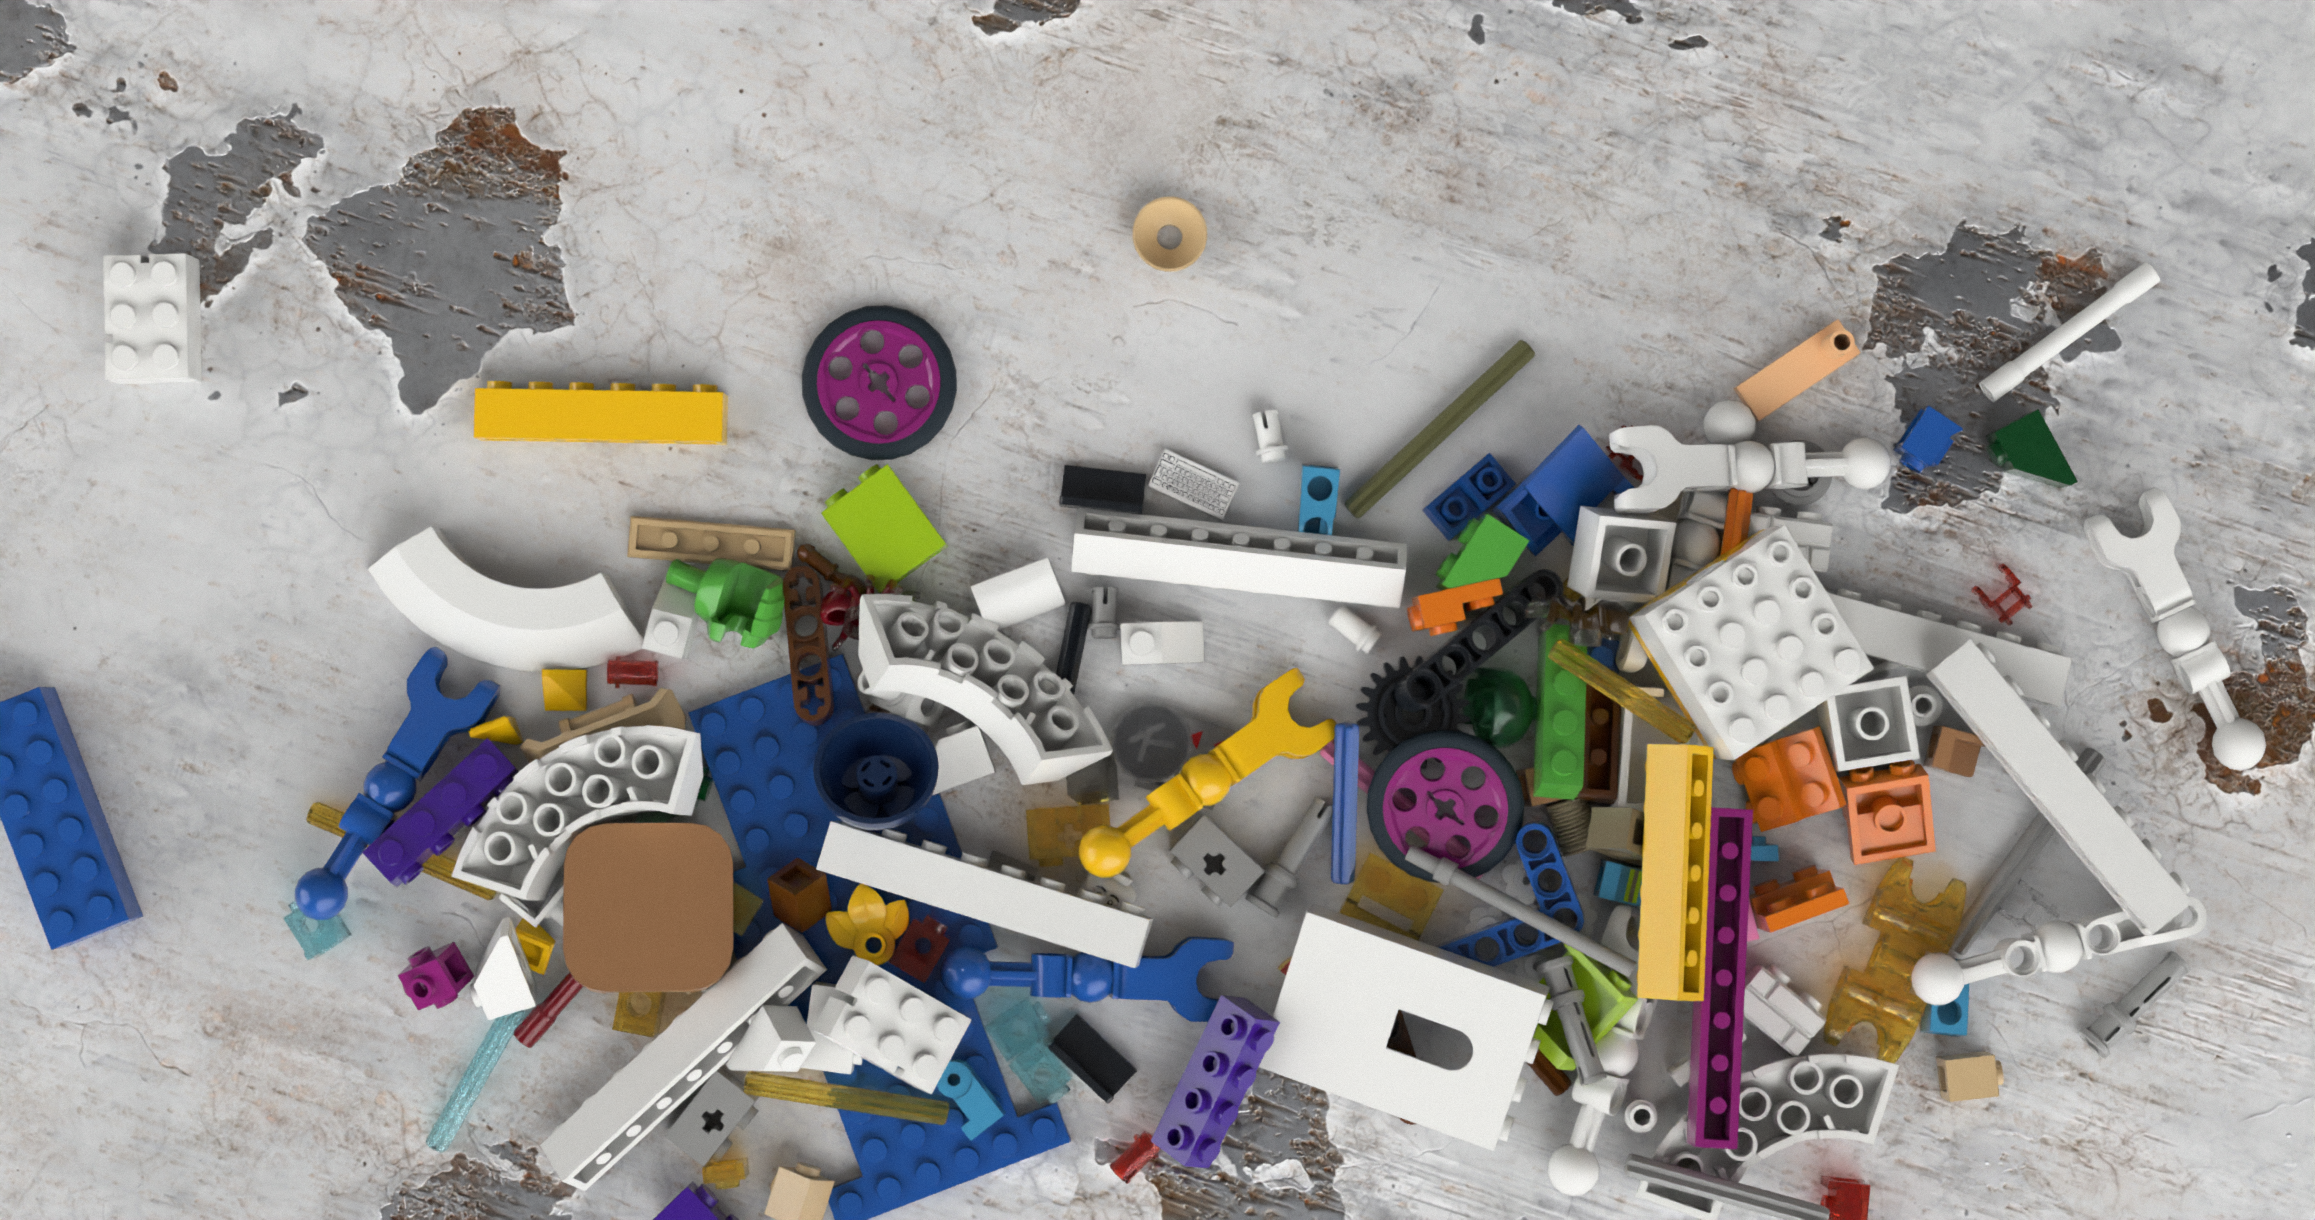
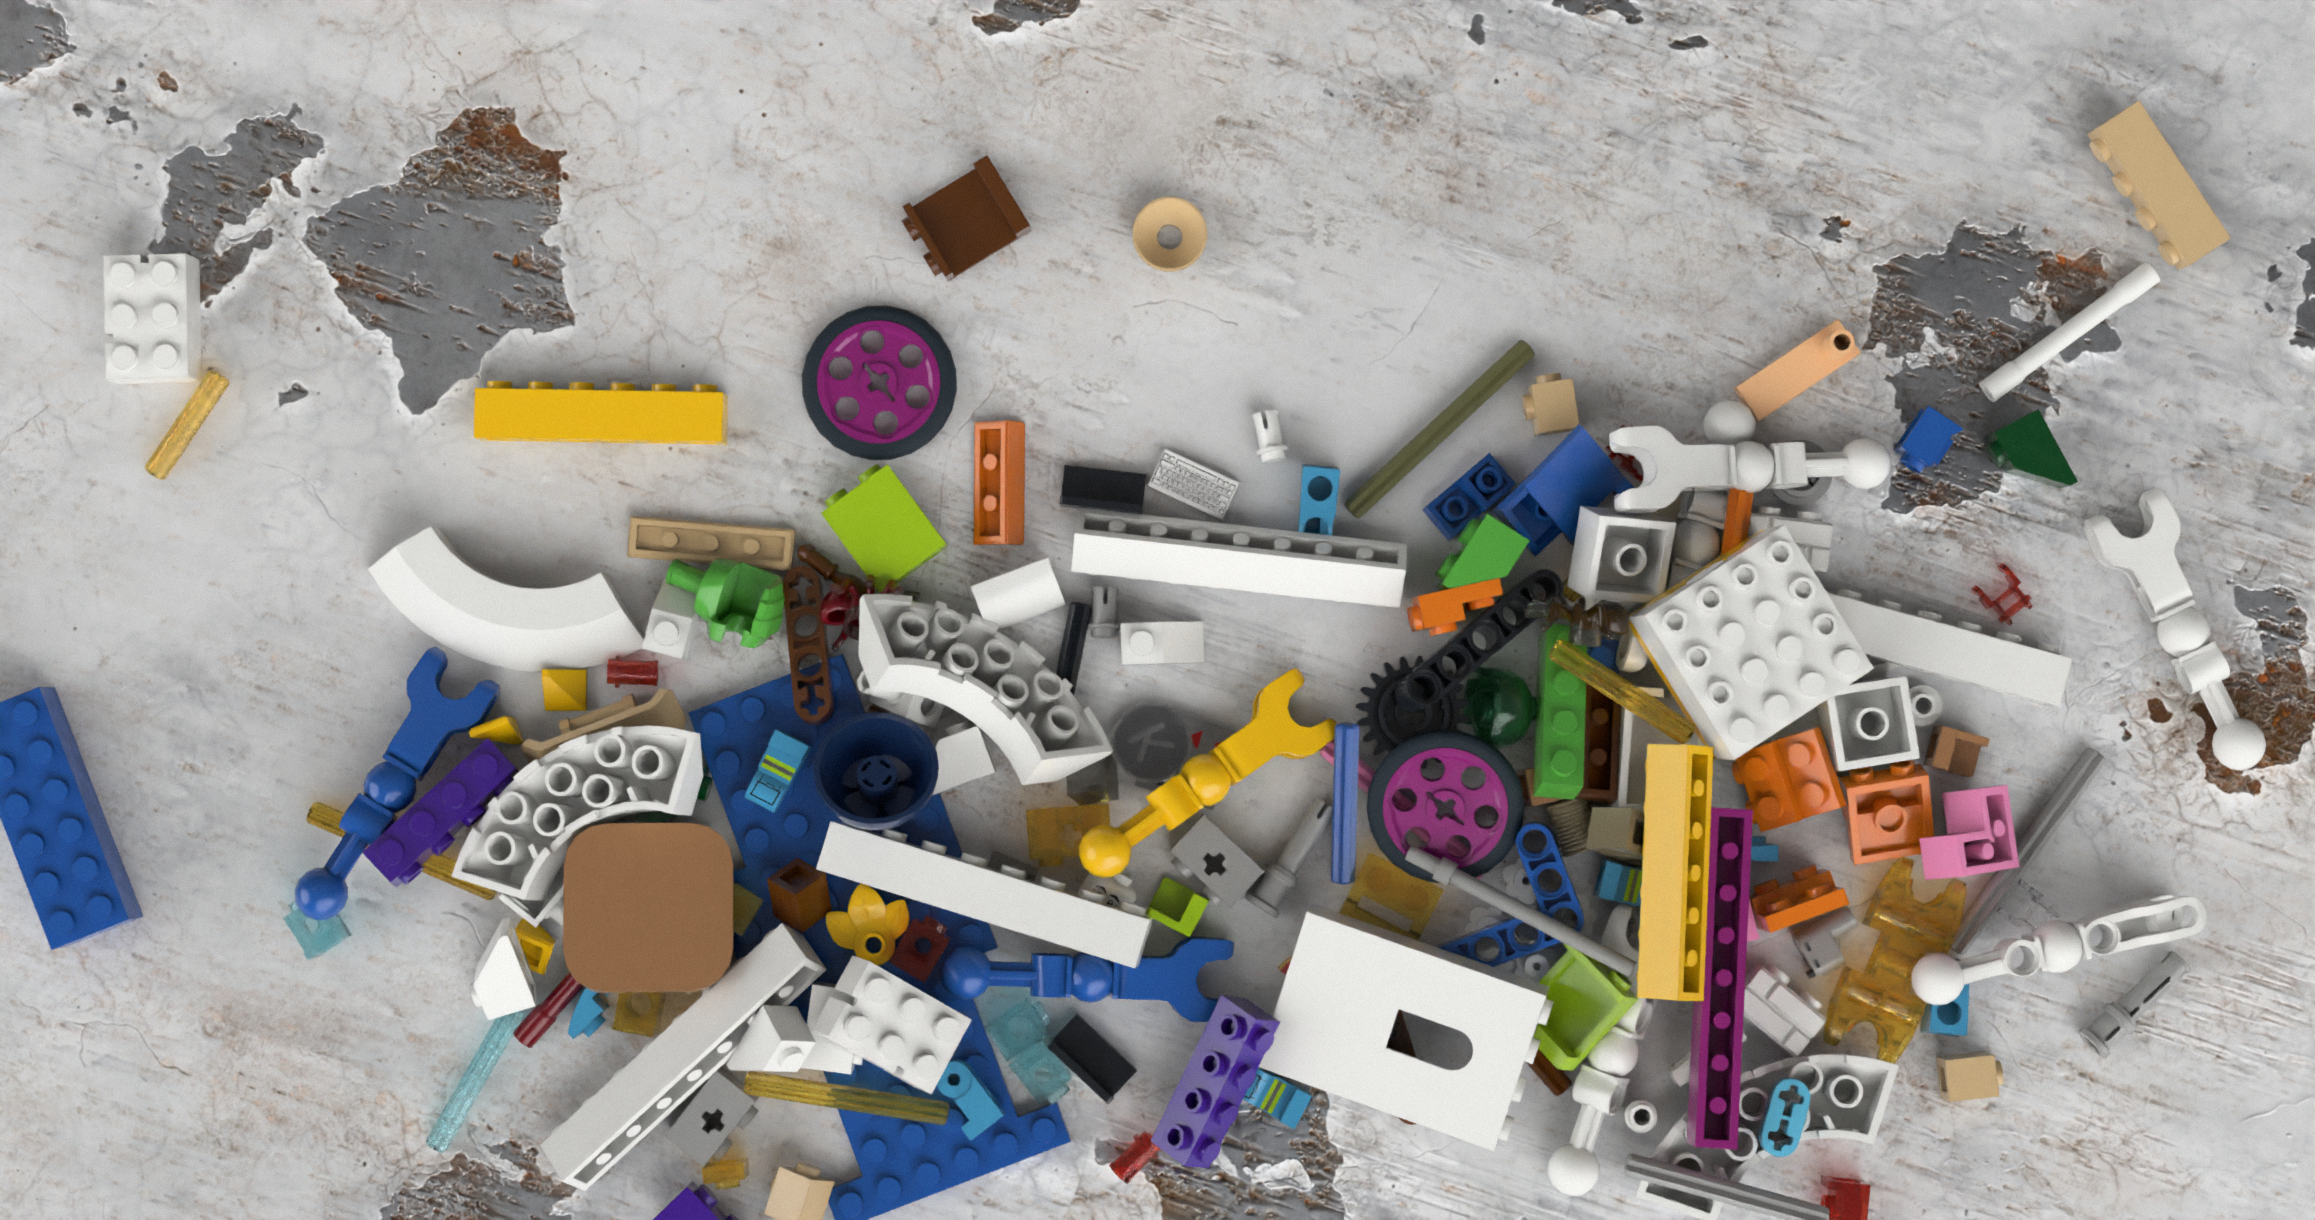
(187, 425): none -> clear yellow axle
(435, 976): magenta brick -> none
(588, 1014): none -> dark azure slope
(777, 770): none -> dark azure leg
(966, 221): none -> reddish brown panel
(999, 482): none -> orange slope
(1177, 906): none -> lime panel
(1278, 1097): none -> dark azure leg
(1355, 629): white pin -> none
(1551, 405): none -> tan brick
(1569, 1007): light grey pin -> none
(1794, 1120): none -> medium azure beam
(1818, 944): none -> light grey piece
(1977, 837): none -> bright pink brick
(2060, 788): white brick -> none
(2157, 186): none -> tan brick

